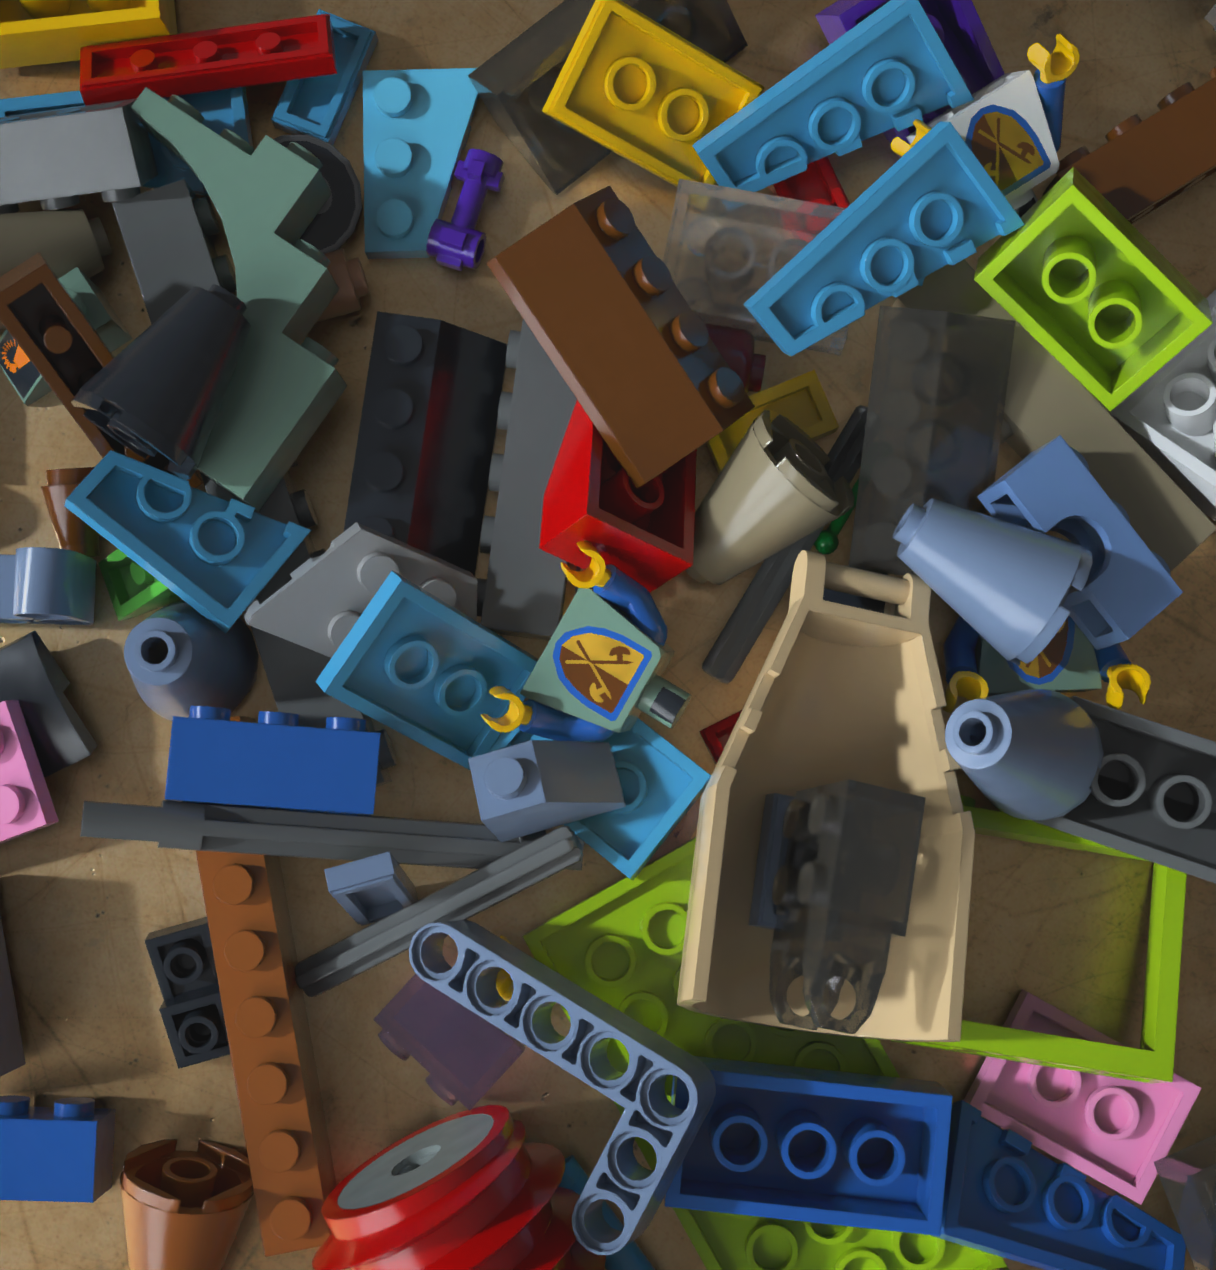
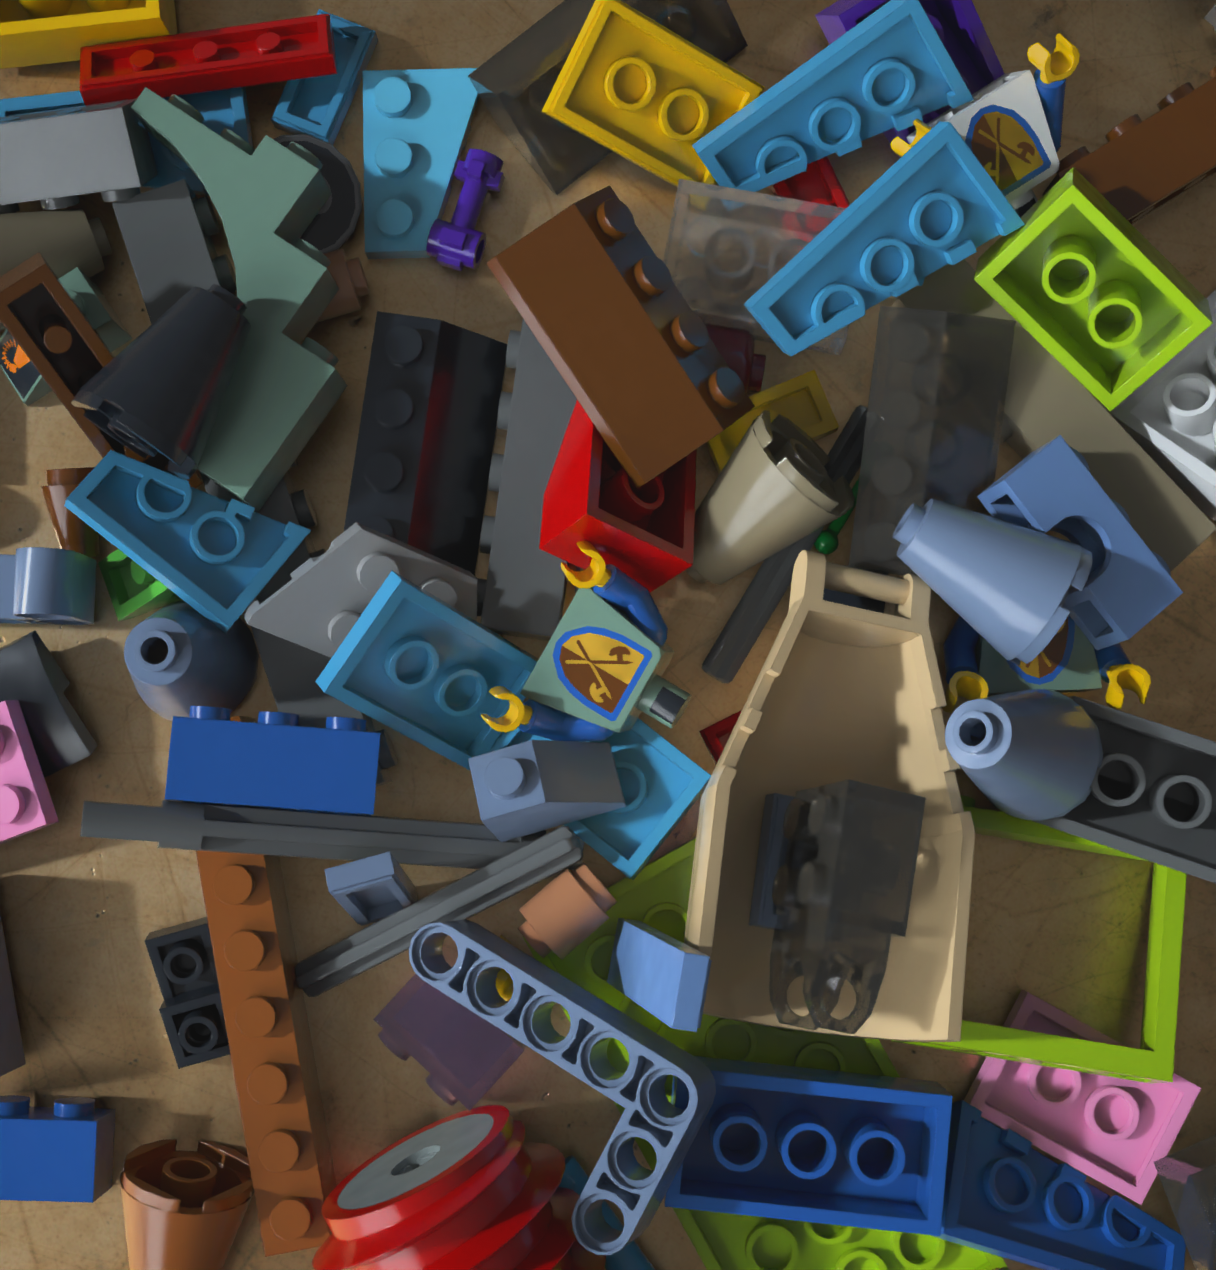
(565, 912): none -> nougat brick
(660, 974): none -> medium blue tile

